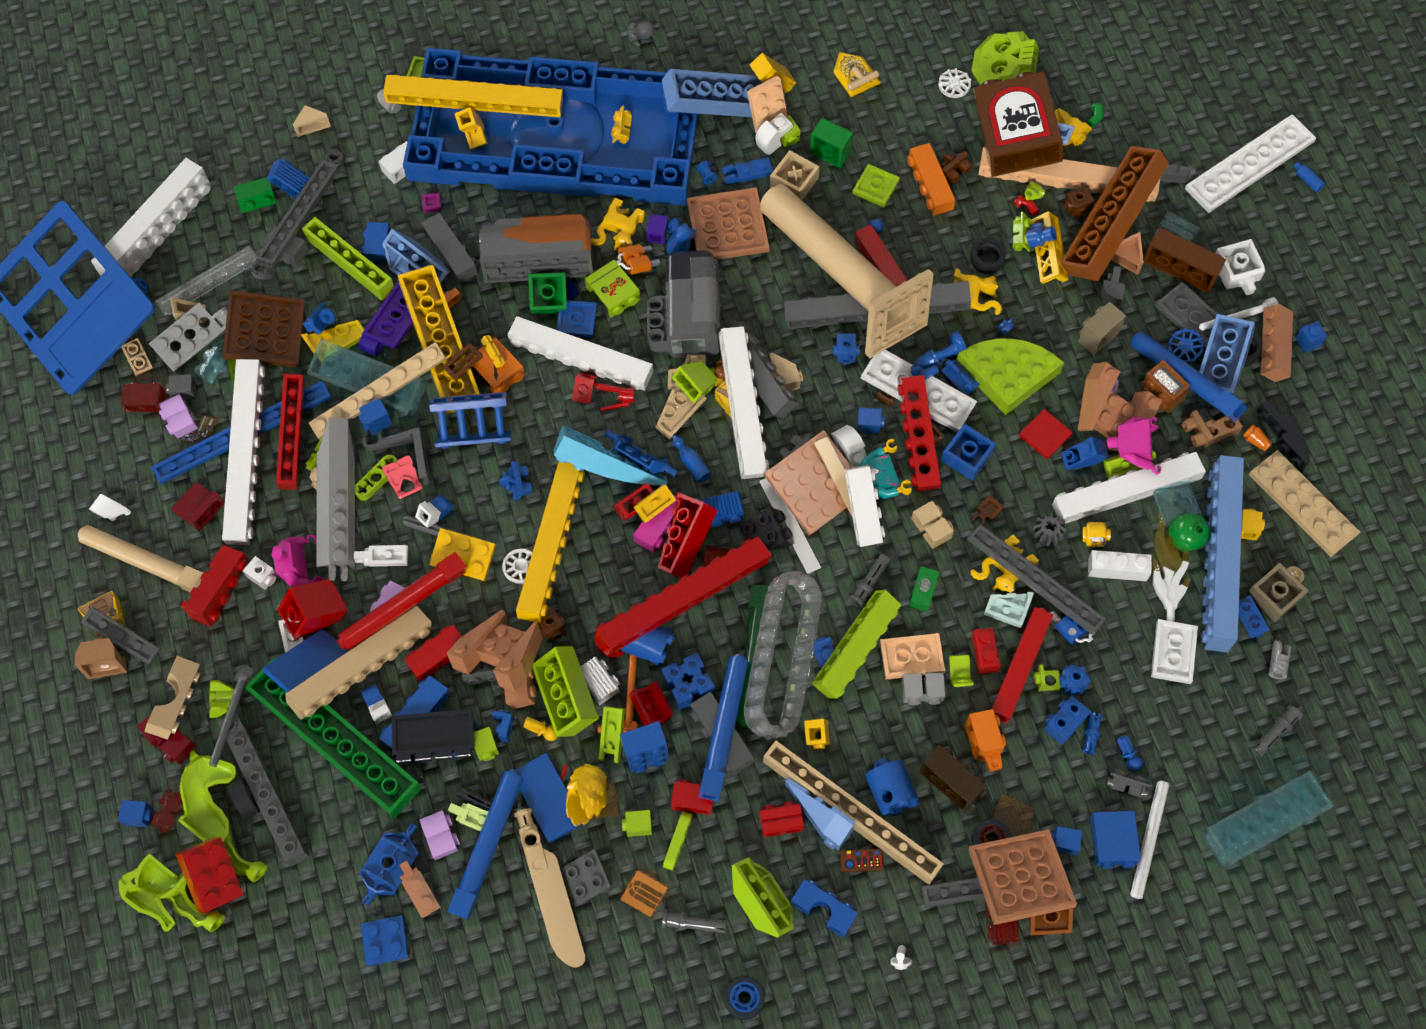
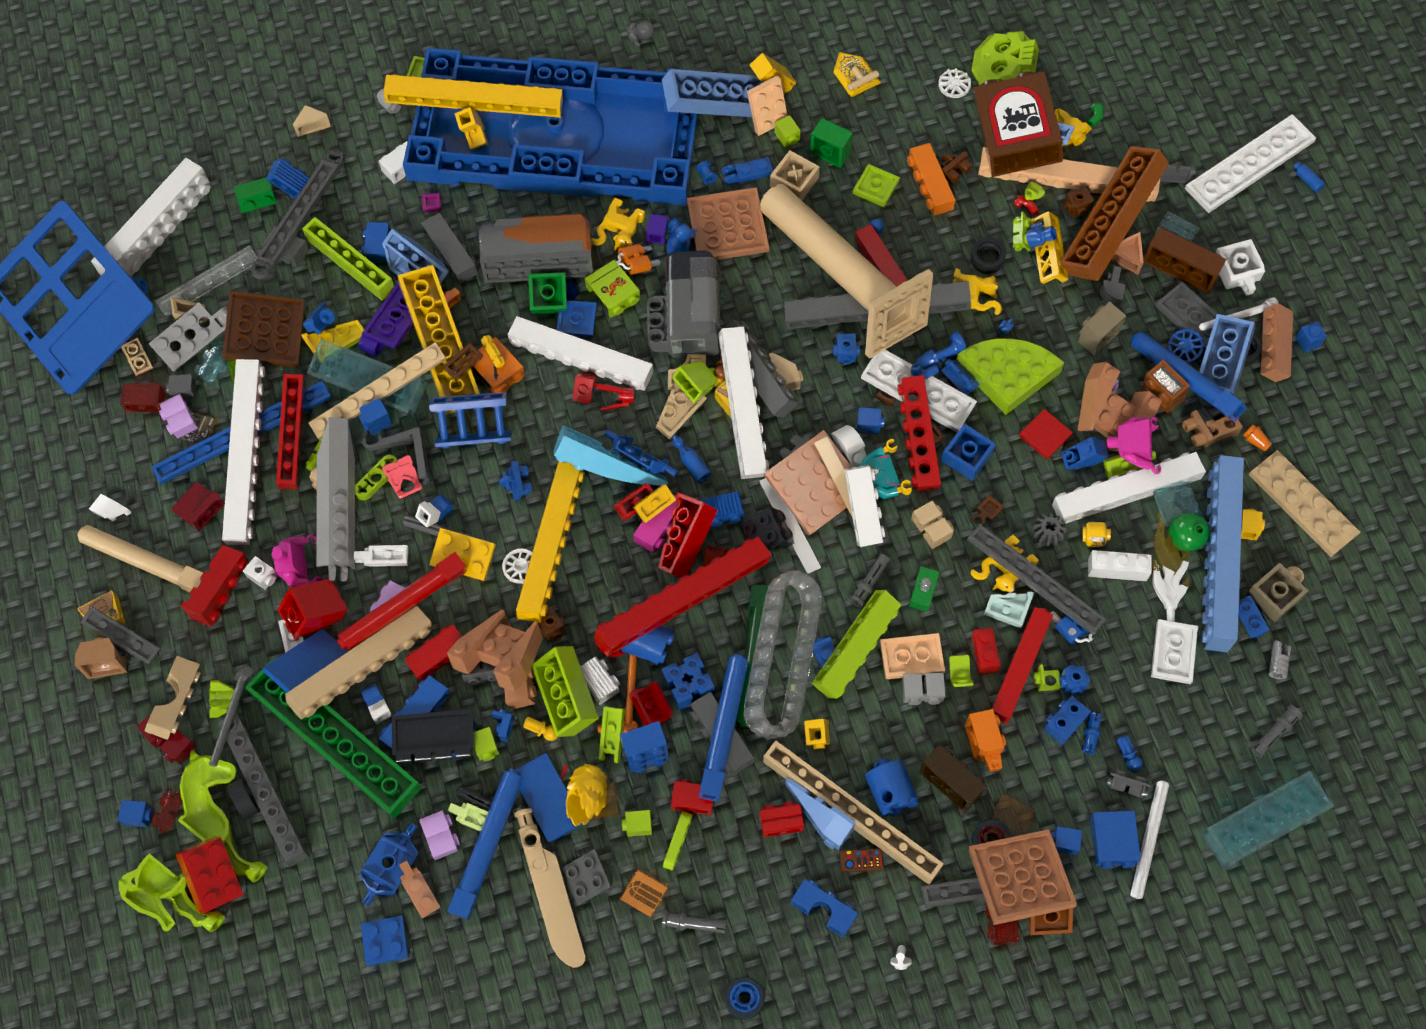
(619, 132): yellow hinge -> none
(762, 898): lime wedge -> none
(770, 133): white brick -> none
(1291, 438): black slope -> none

